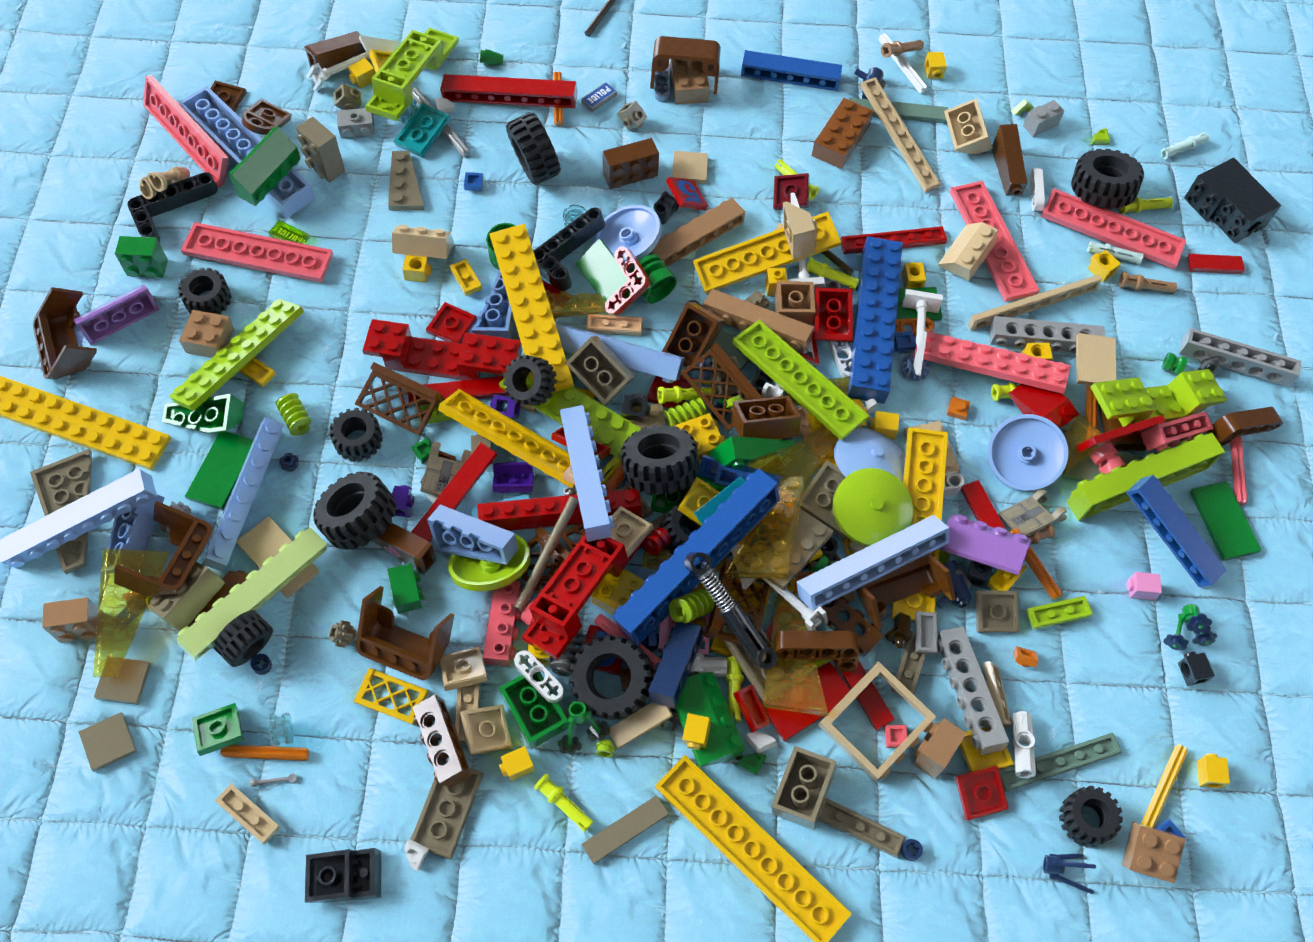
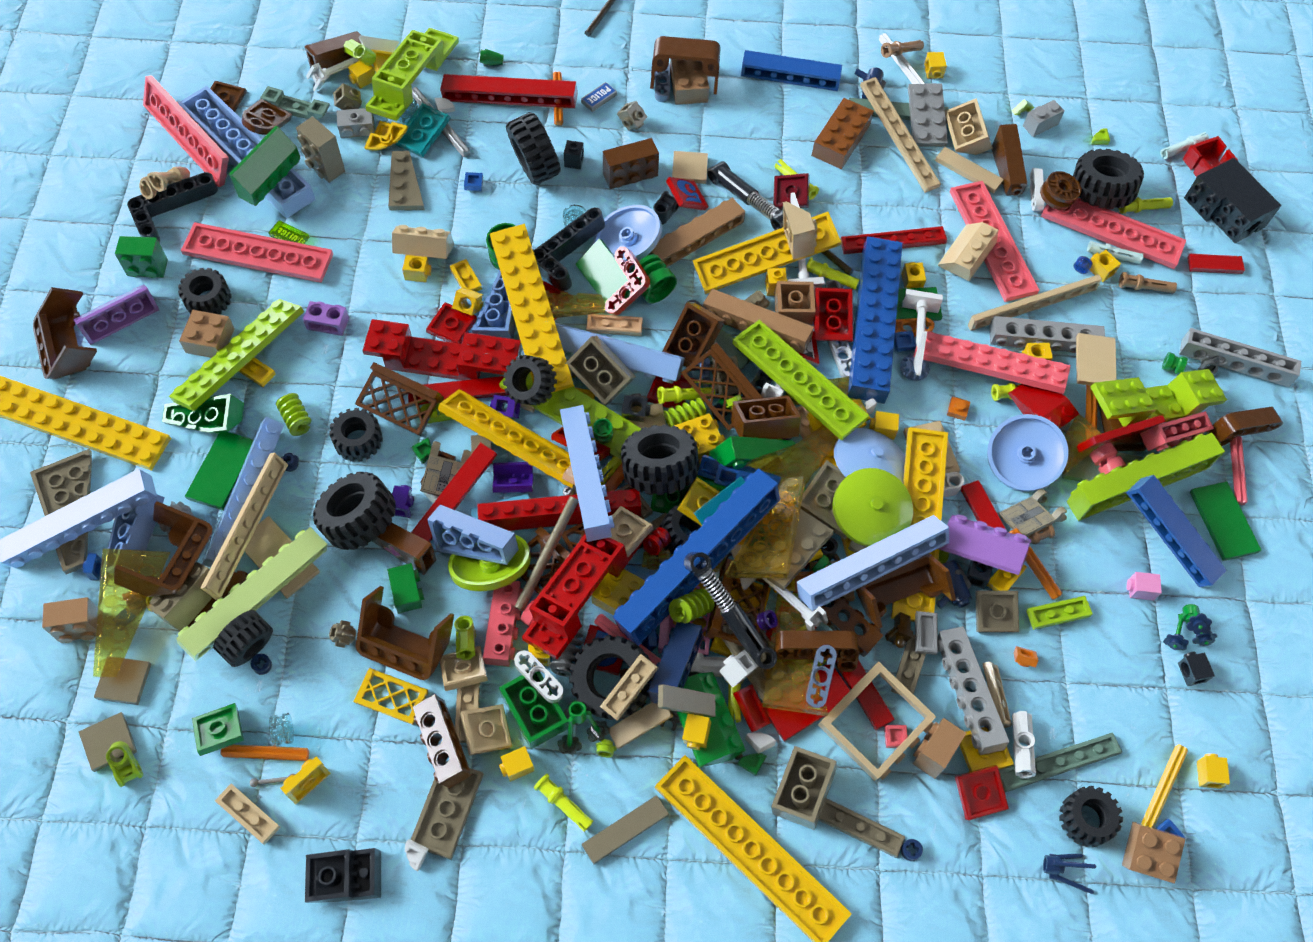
(92, 566): none -> blue plate
(123, 768): none -> lime piece
(244, 527): none -> tan tile
(295, 106): none -> sand green slope
(303, 782): none -> yellow plate
(326, 321): none -> medium lavender brick
(360, 52): none -> lime piece
(385, 135): none -> yellow brick
(460, 301): none -> yellow brick
(465, 637): none -> lime piece
(573, 154): none -> black brick
(601, 427): none -> green wheel
(629, 687): none -> tan tile
(686, 701): none -> dark tan tile
(724, 176): none -> black piece
(738, 668): none -> white brick
(767, 620): none -> dark purple bush
(822, 693): none -> sand blue beam
(927, 114): none -> light grey plate
(968, 169): none -> tan tile
(1060, 190): none -> reddish brown wheel
(1082, 265): none -> clear blue bush
(1206, 155): none -> red piece

